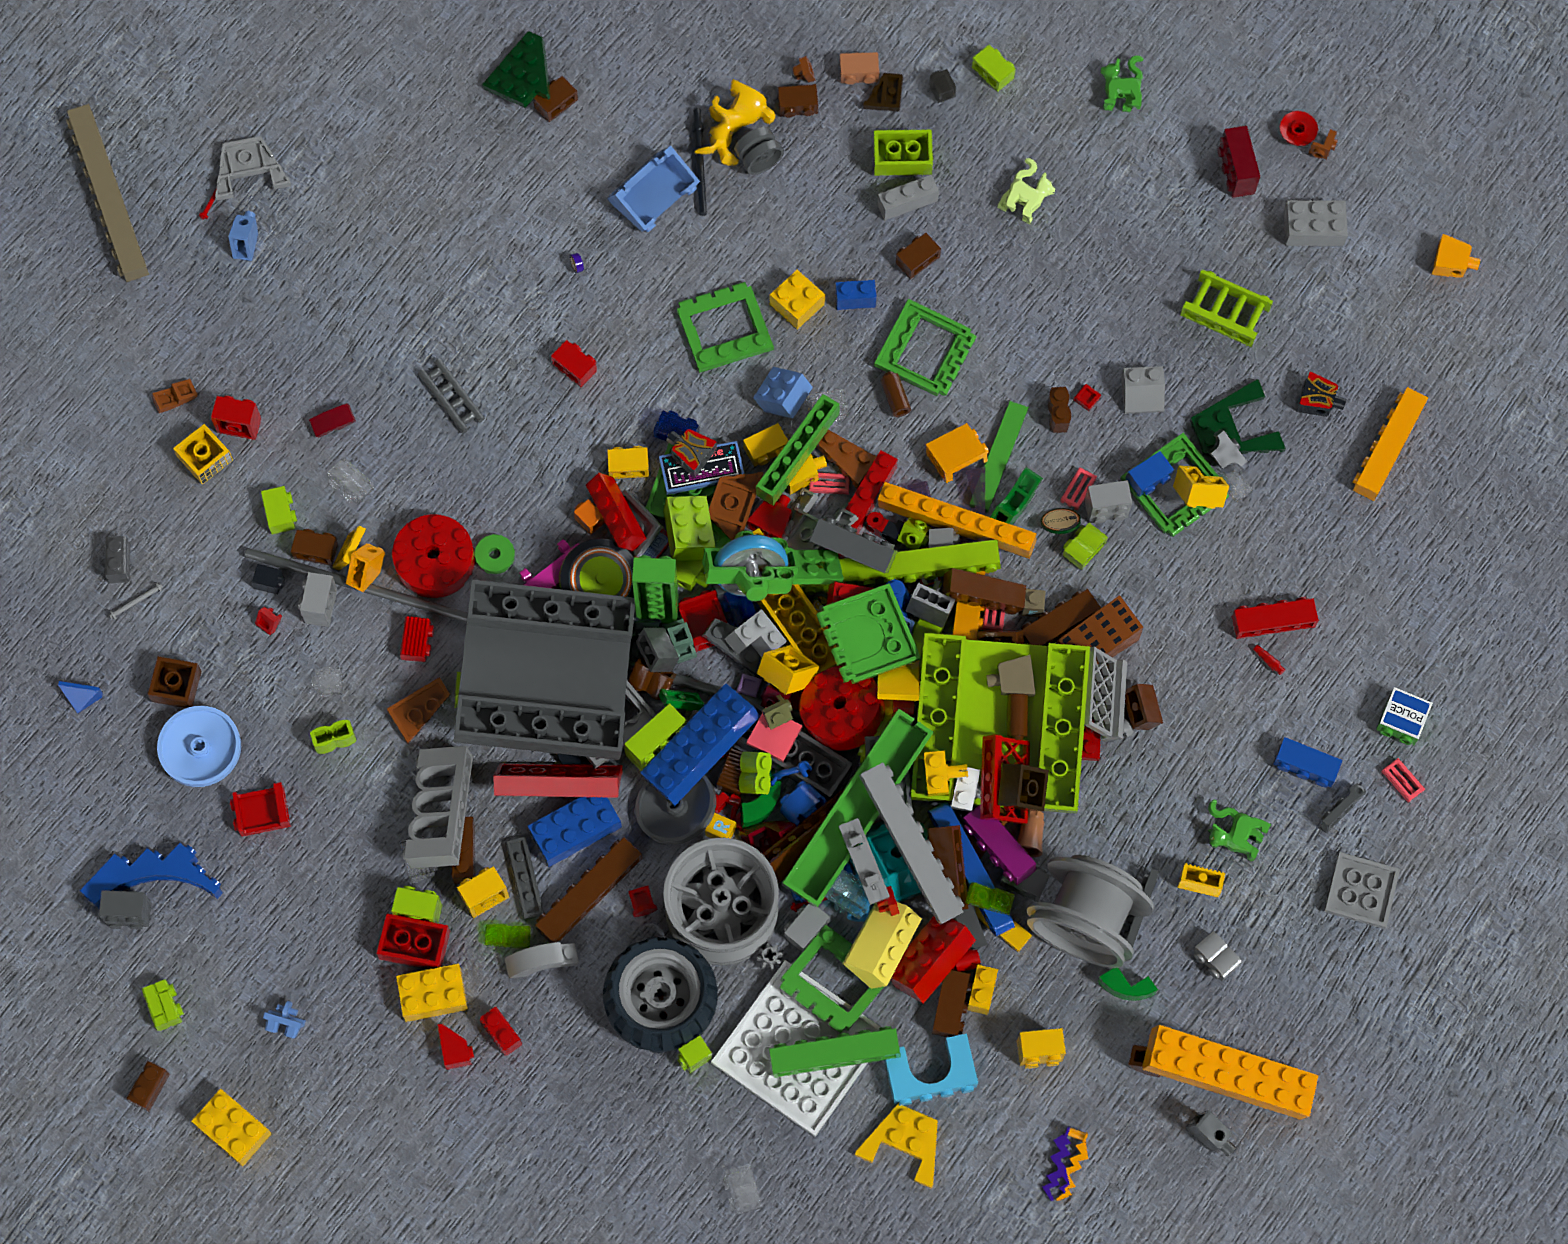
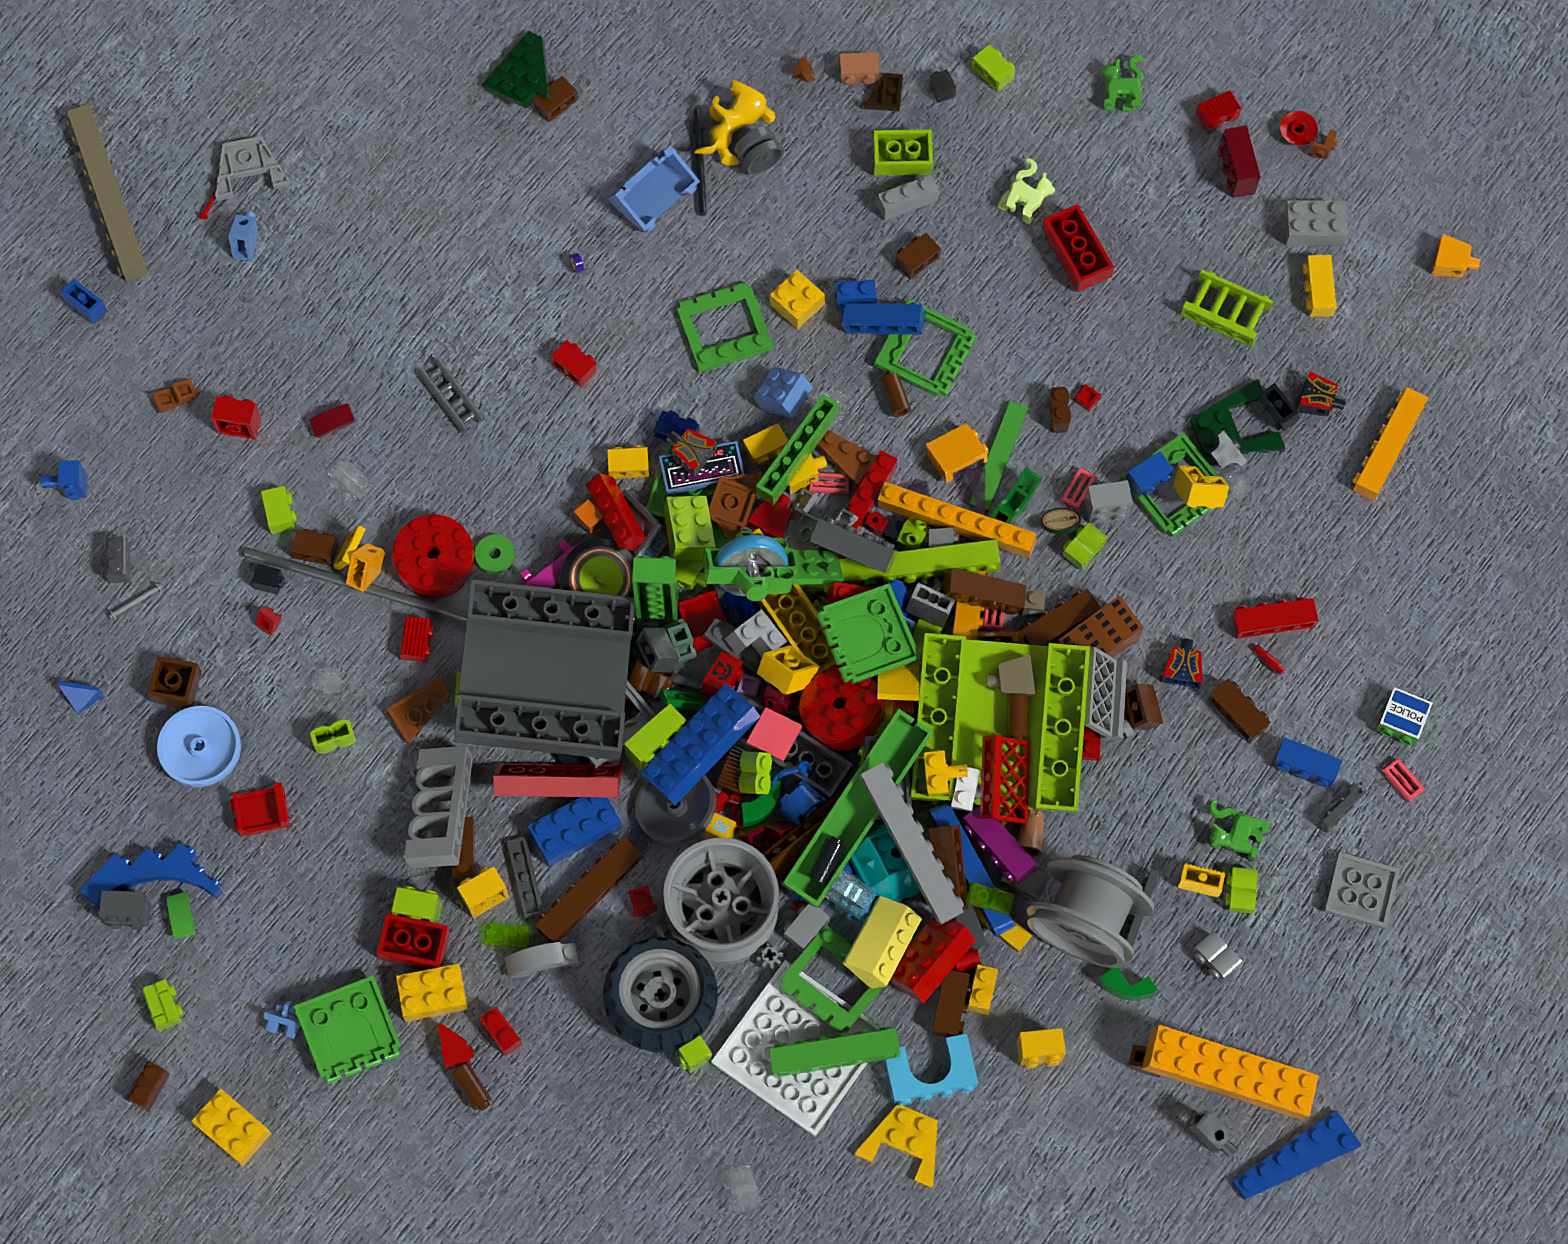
(71, 480): none -> blue brick
(83, 301): none -> blue brick
(180, 915): none -> bright green slope
(203, 454): yellow brick -> none
(318, 599): light grey brick -> none
(348, 1029): none -> bright green hinge
(471, 1087): none -> reddish brown brick
(724, 670): none -> red brick
(778, 713): olive bracket -> none
(798, 100): reddish brown brick -> none
(827, 860): none -> black brick
(864, 861): light grey hinge -> none
(883, 318): none -> blue brick
(889, 904): red tile -> none
(1023, 787): dark brown brick -> none
(1062, 1171): piece -> none
(1077, 248): none -> red brick
(1143, 389): light grey slope -> none
(1184, 666): none -> torso
(1218, 110): none -> red brick
(1239, 710): none -> reddish brown brick
(1242, 890): none -> lime brick
(1279, 407): none -> black brick
(1311, 1149): none -> blue wing
(1319, 285): none -> yellow brick

